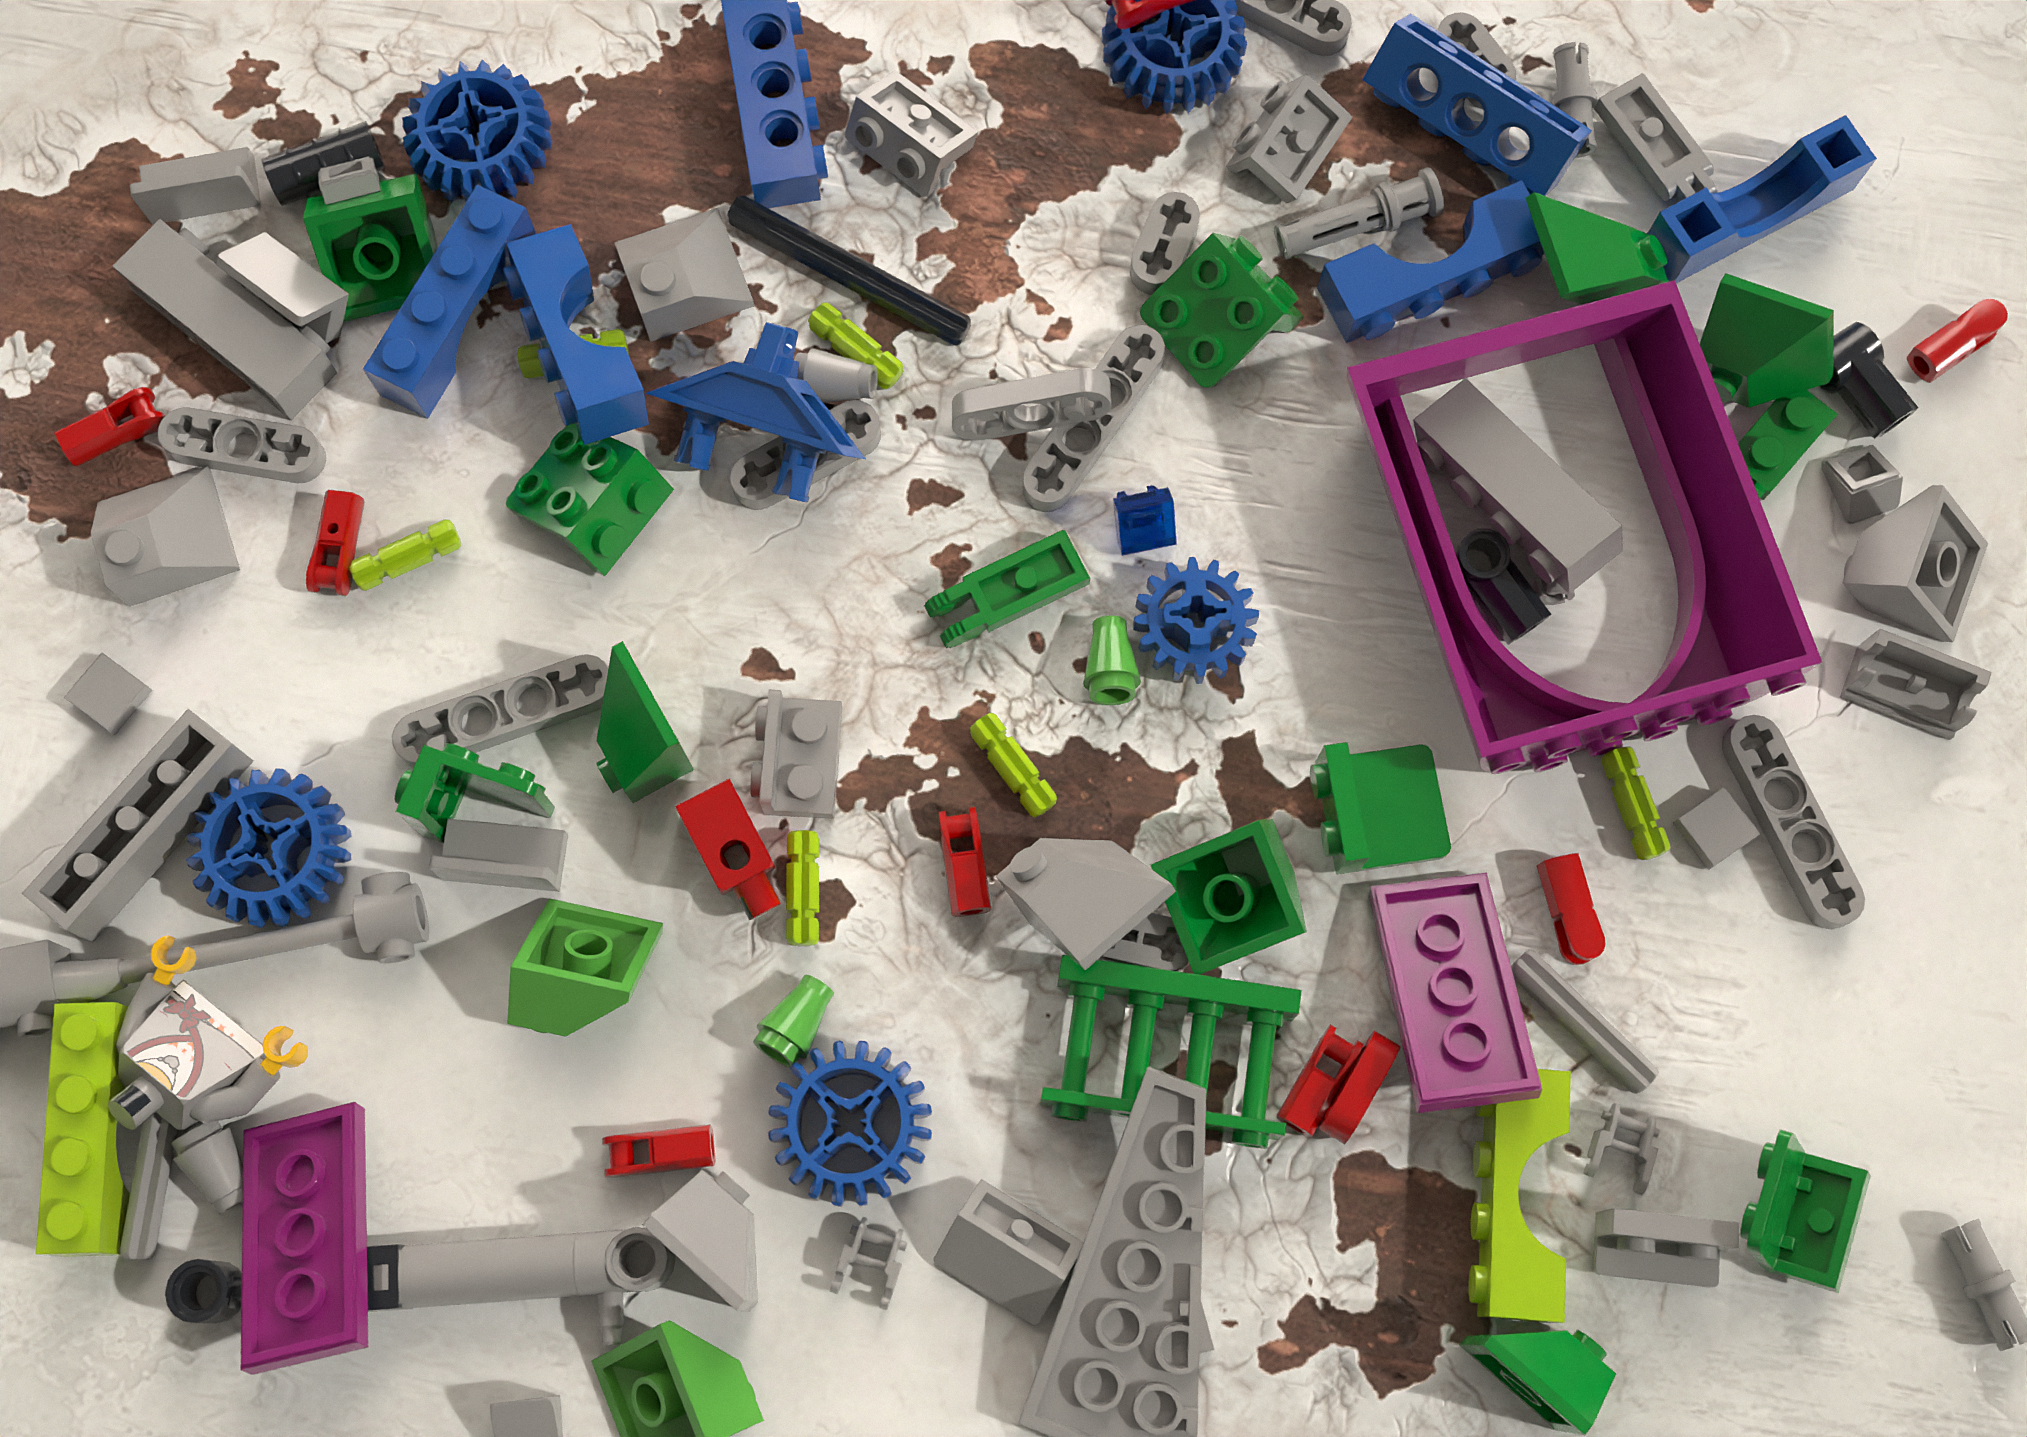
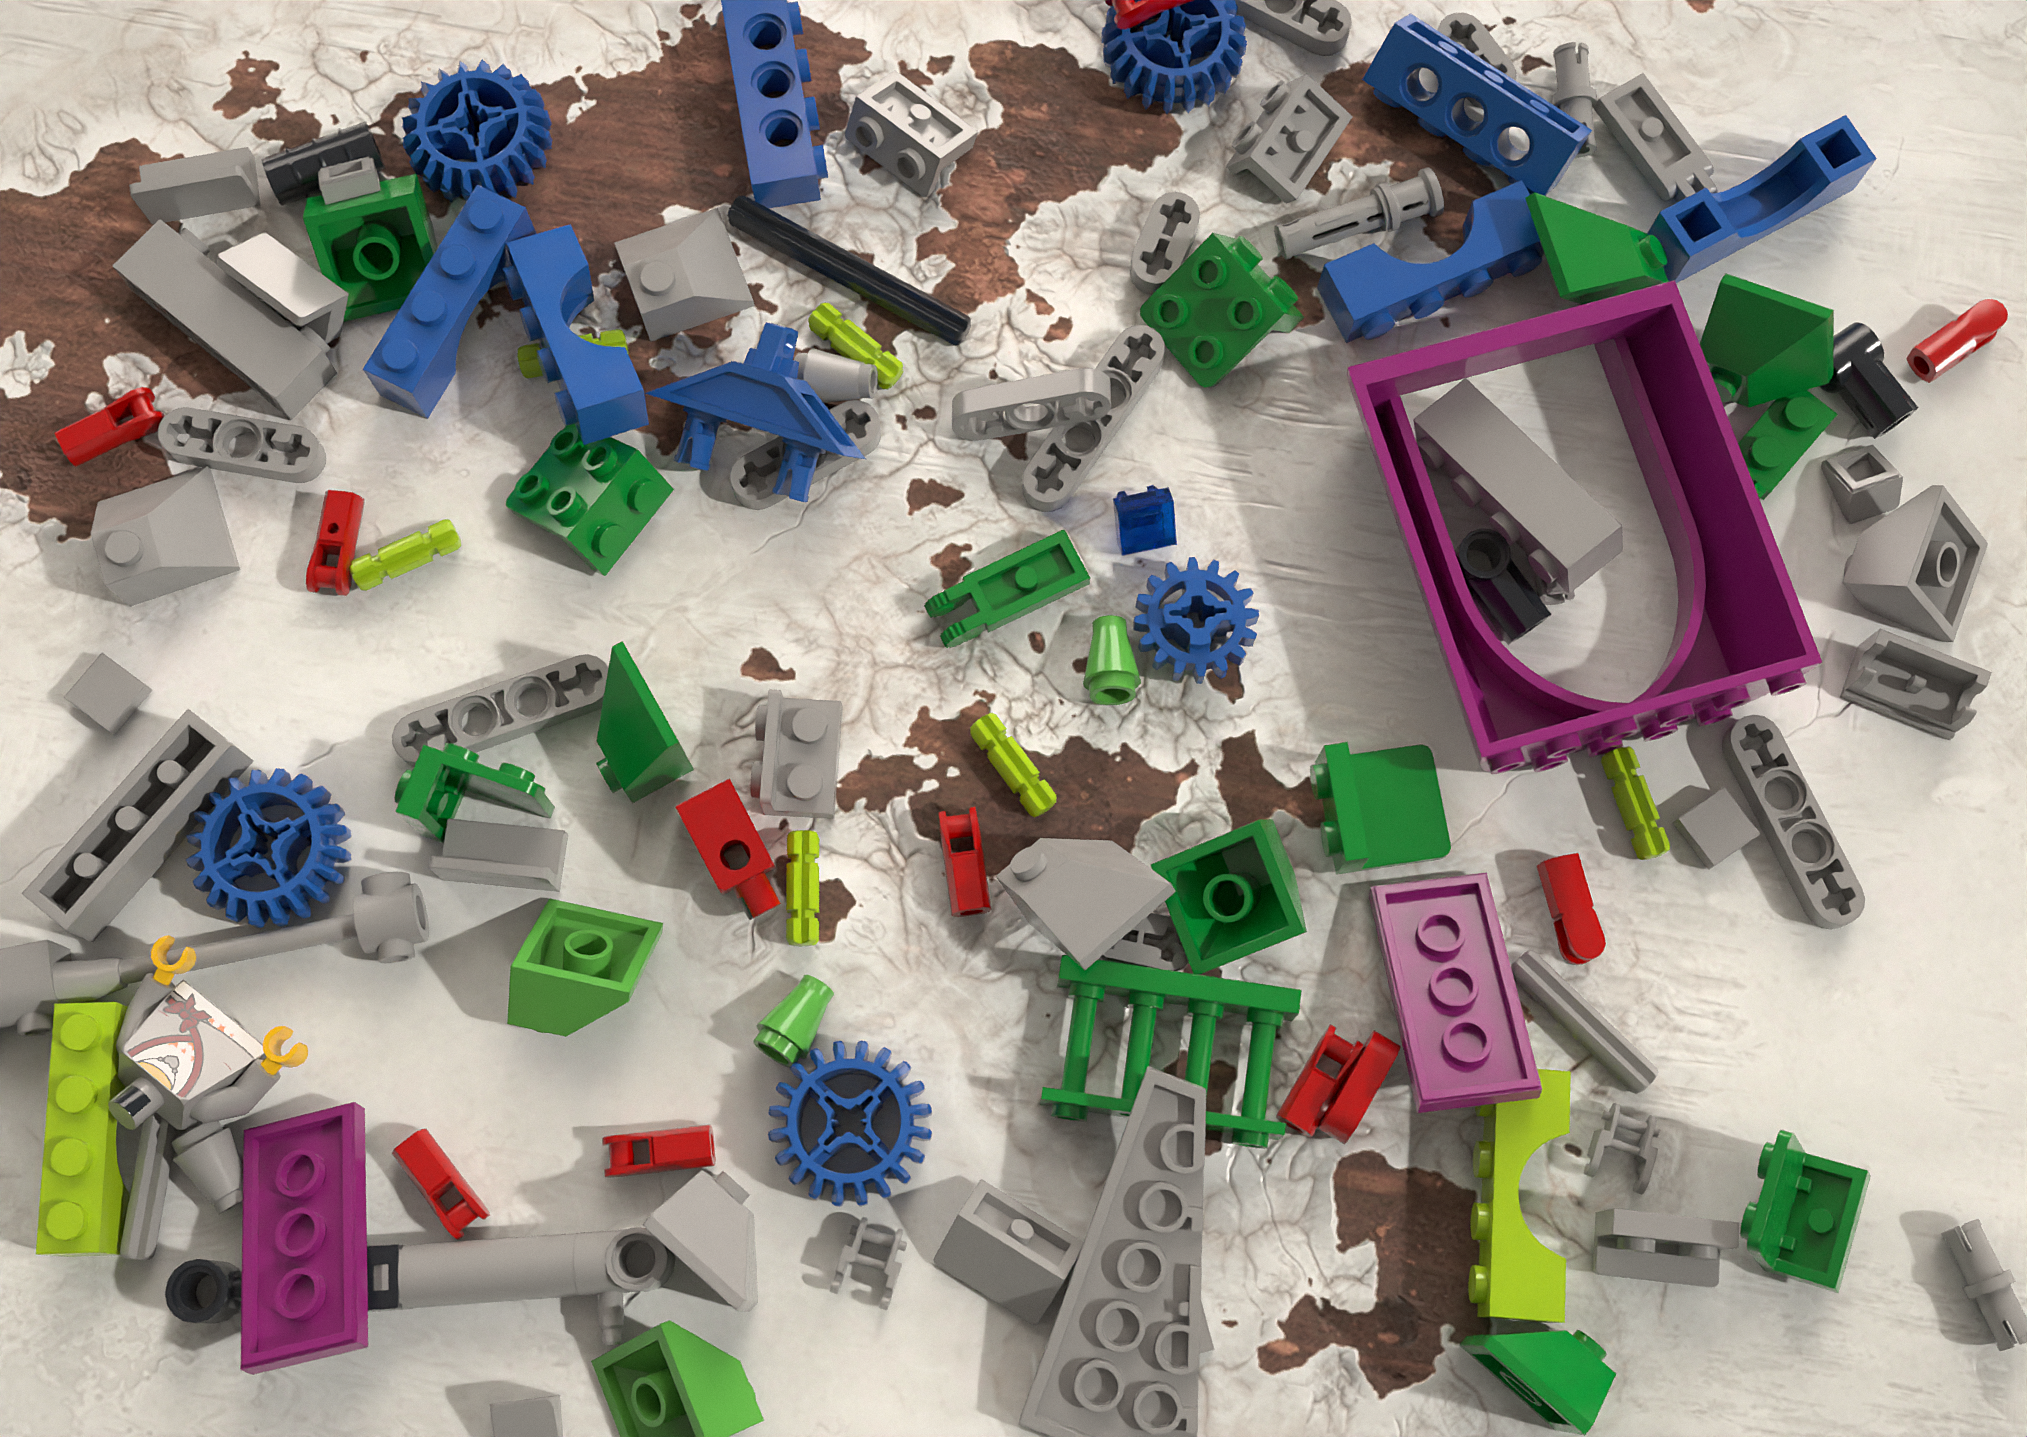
(436, 1175): none -> red bar

